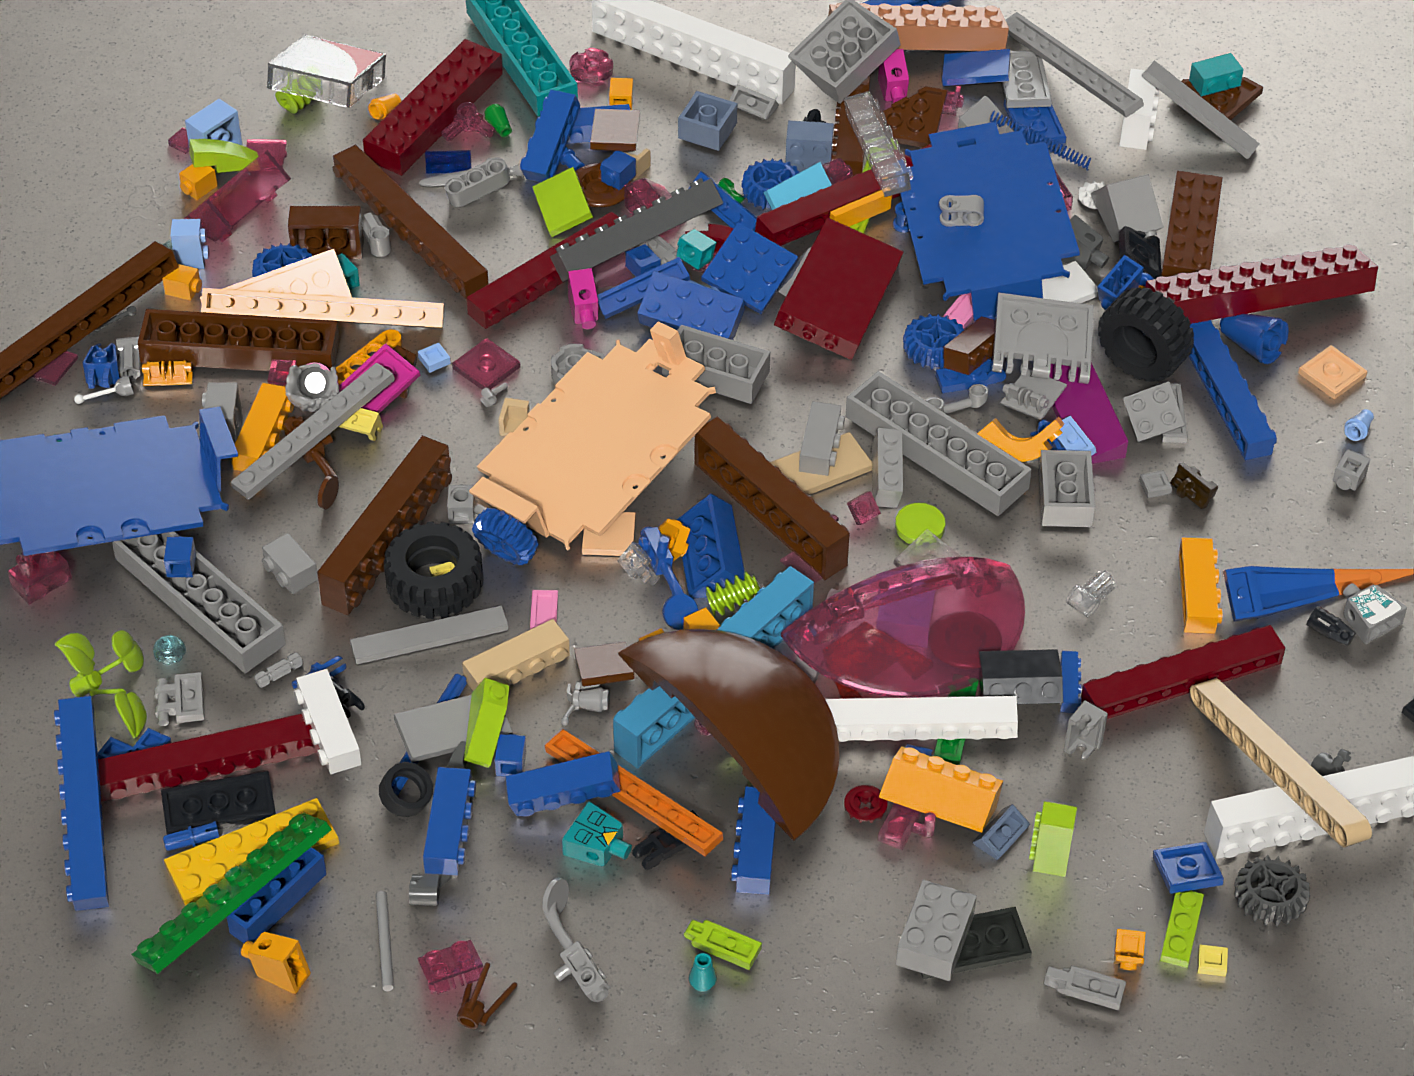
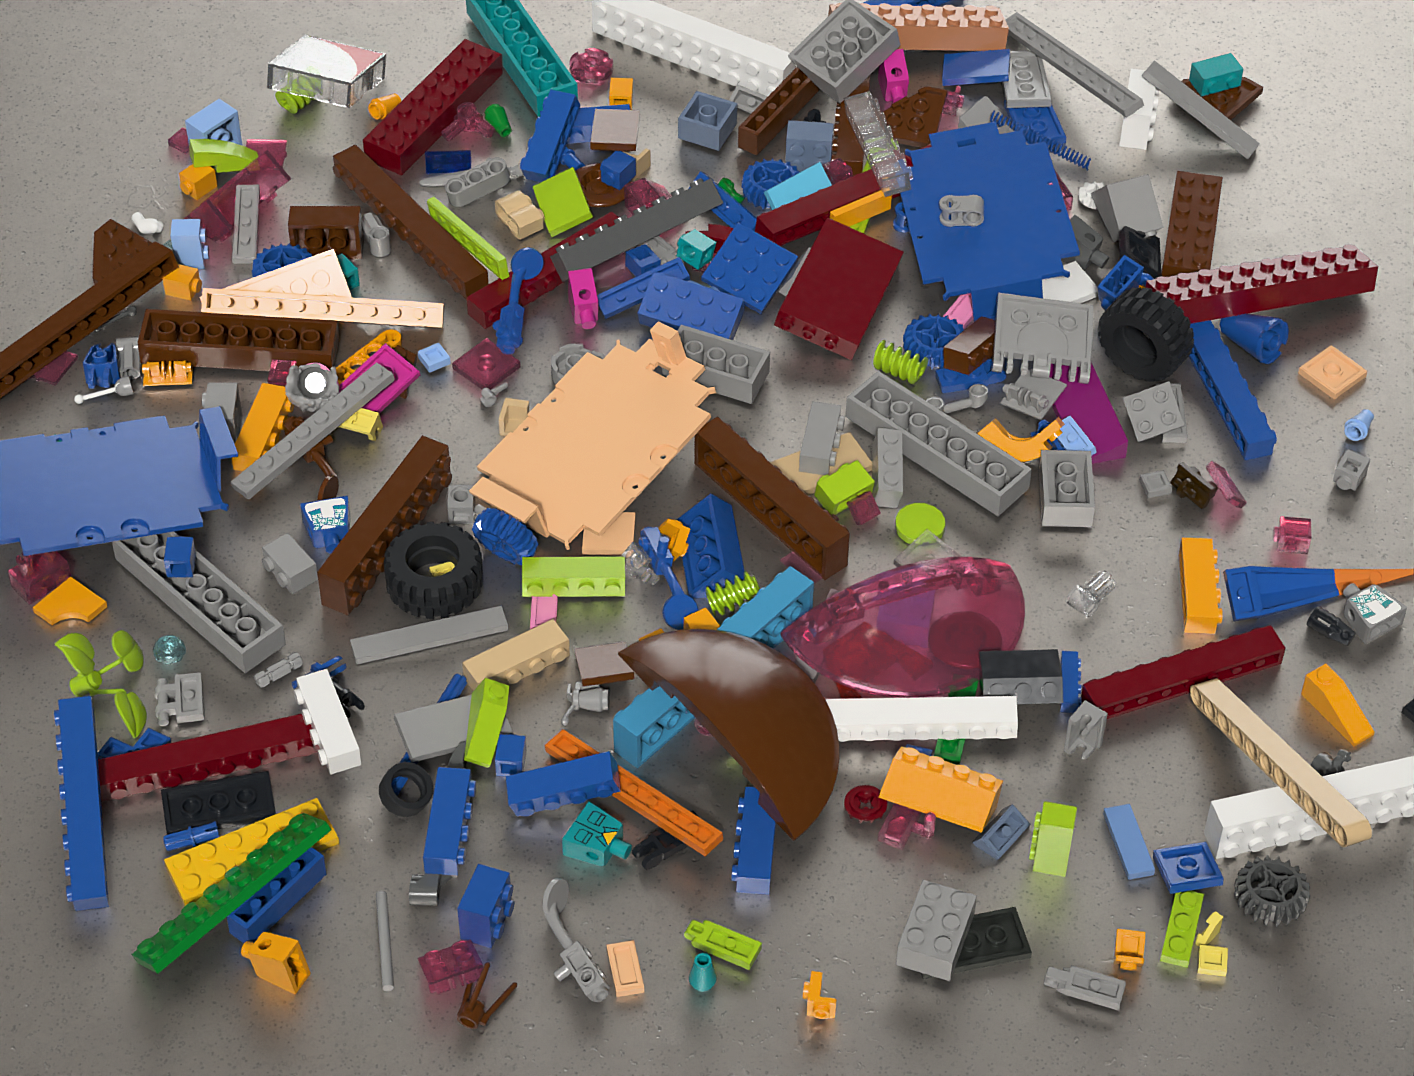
(70, 601): none -> light orange tile
(113, 247): none -> reddish brown plate
(147, 226): none -> white arm
(246, 224): none -> light grey tile
(326, 521): none -> torso
(468, 238): none -> lime tile
(485, 906): none -> blue brick
(519, 214): none -> tan brick
(524, 265): none -> blue piece
(573, 576): none -> lime brick
(625, 968): none -> light nougat tile
(775, 111): none -> reddish brown brick
(818, 1006): none -> light orange bracket
(843, 486): none -> lime brick
(898, 364): none -> lime piece
(1128, 841): none -> medium blue tile
(1211, 931): none -> light yellow tile
(1226, 484): none -> clear pink tile
(1293, 535): none -> clear pink brick
(1336, 704): none -> light orange slope

